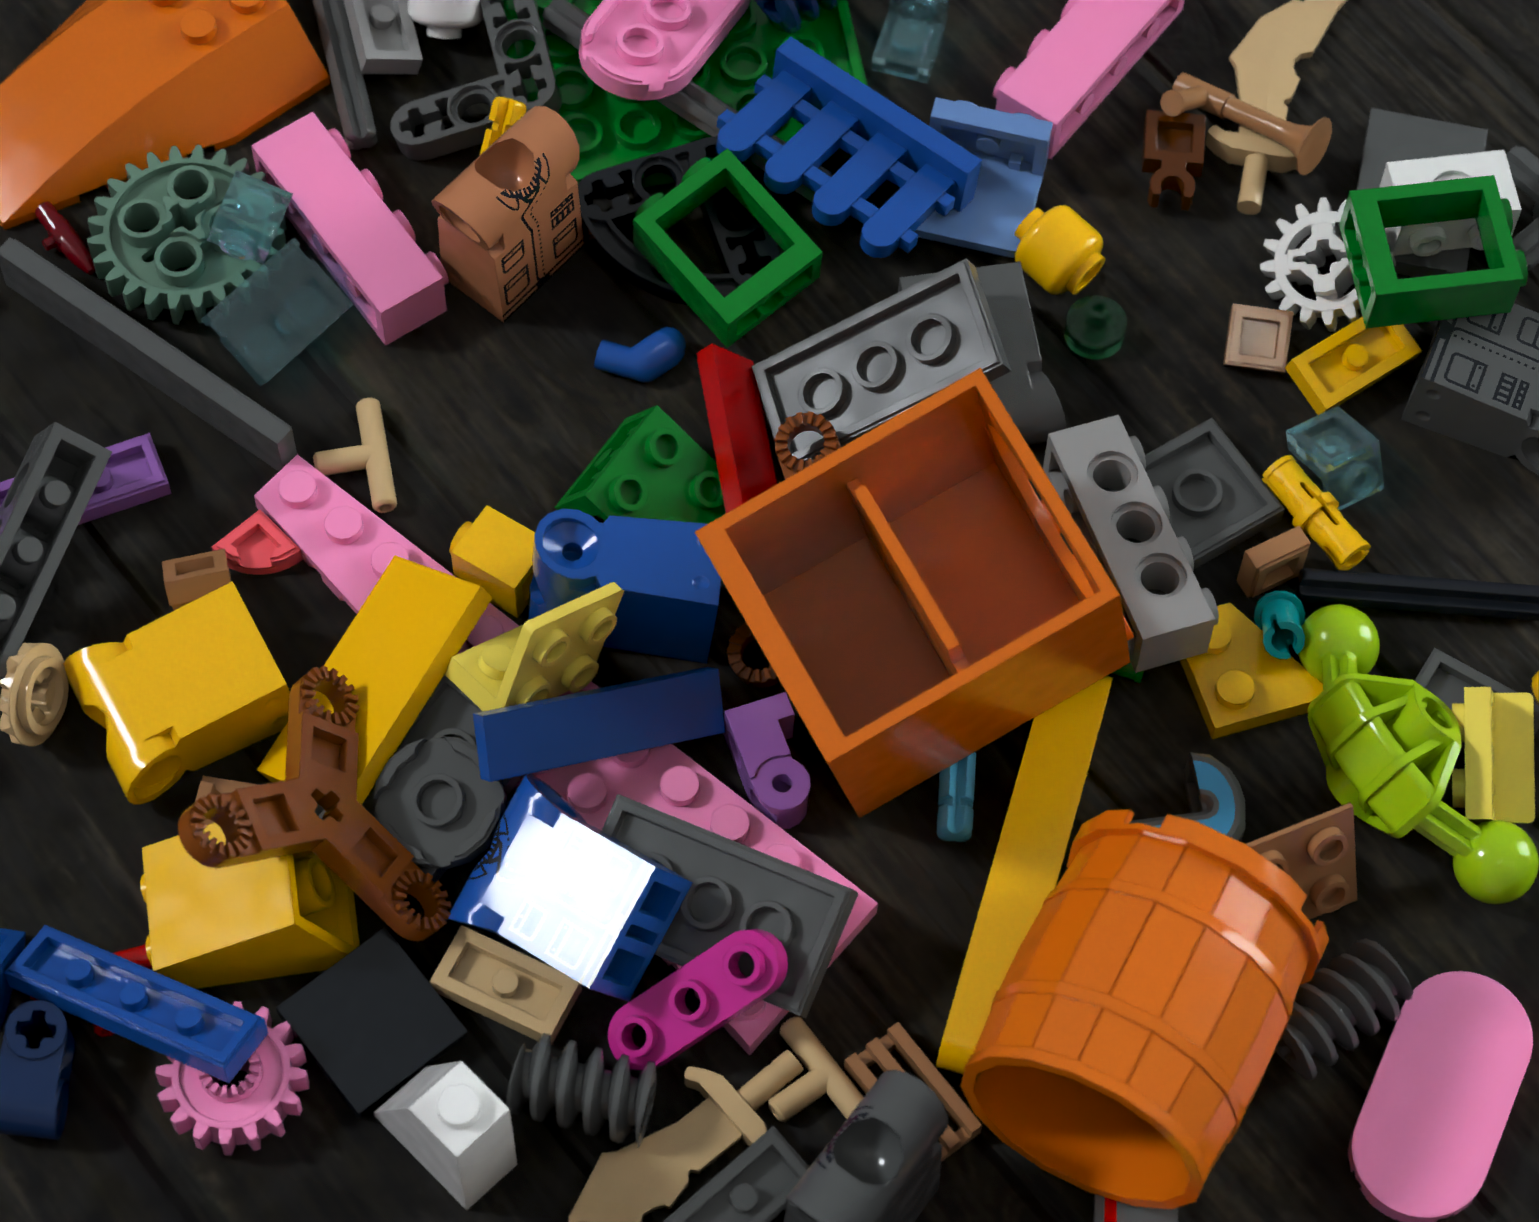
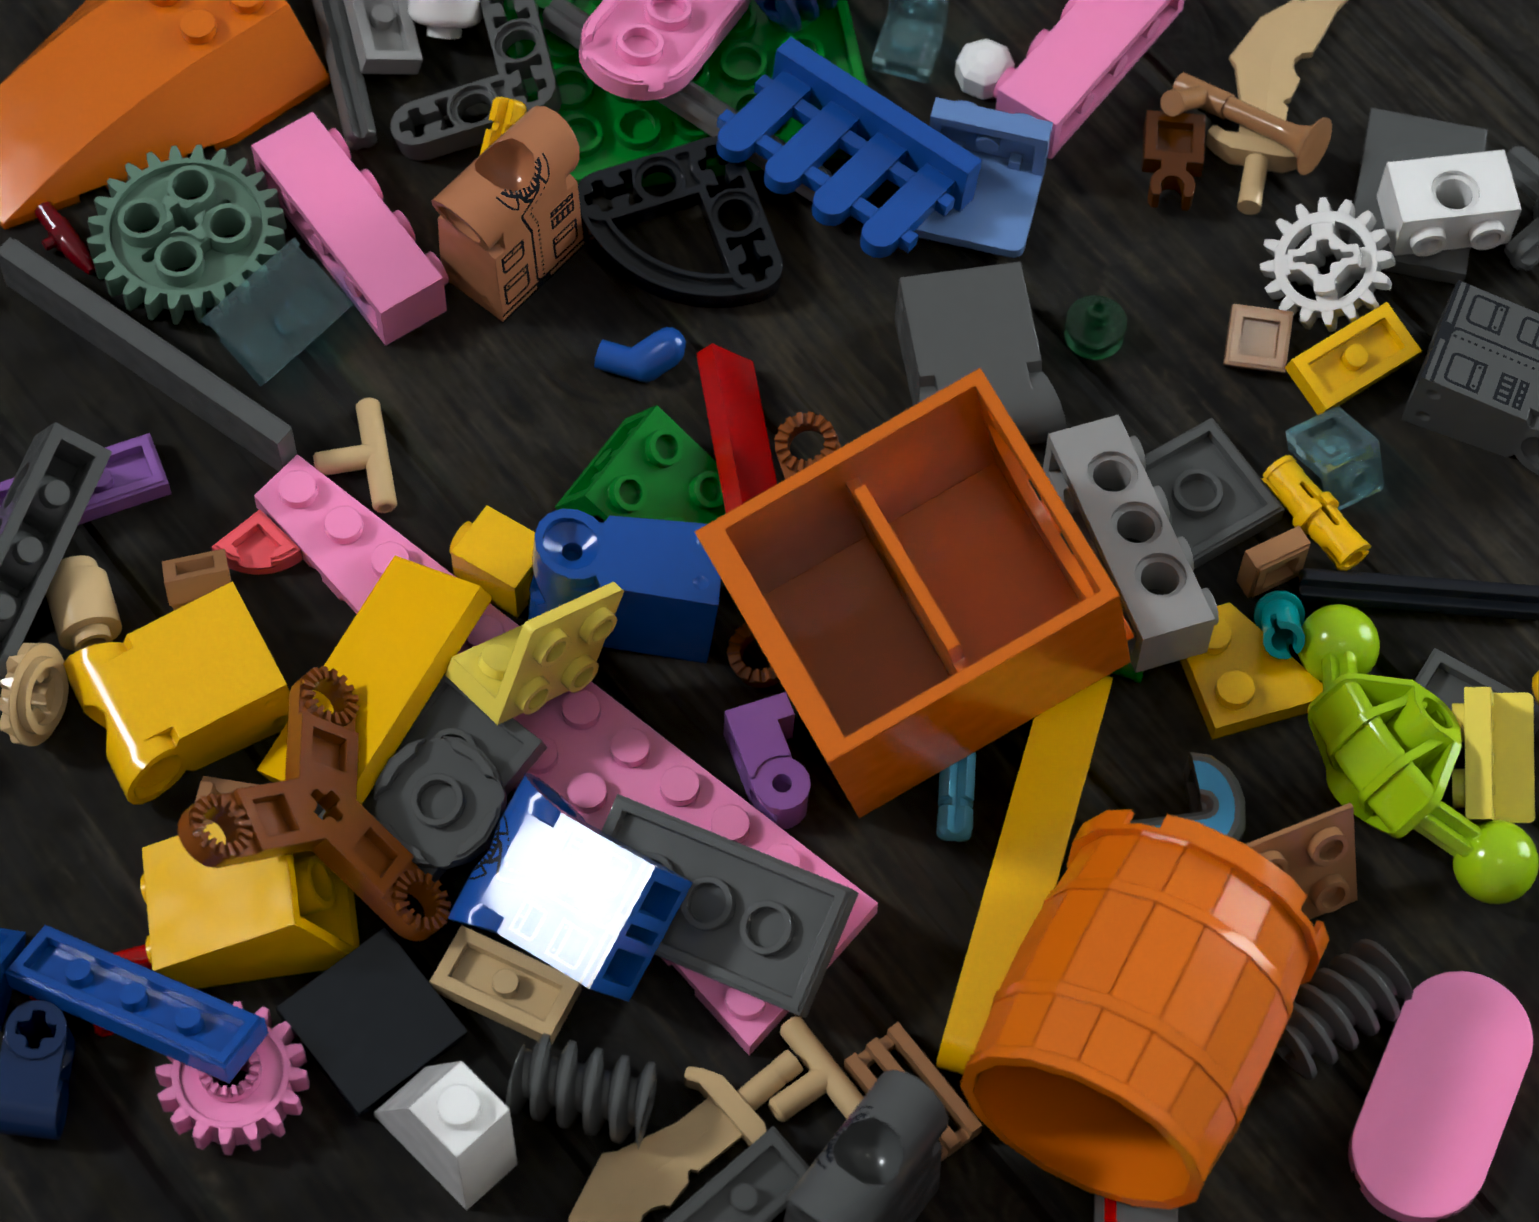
(82, 604): none -> tan brick
(249, 218): clear light blue bracket -> none
(598, 723): blue tile -> none
(722, 994): dark pink plate -> none
(763, 292): green window -> none
(884, 358): dark grey tile -> none
(981, 67): none -> white tile
(1059, 249): yellow head -> none
(1435, 297): green window -> none

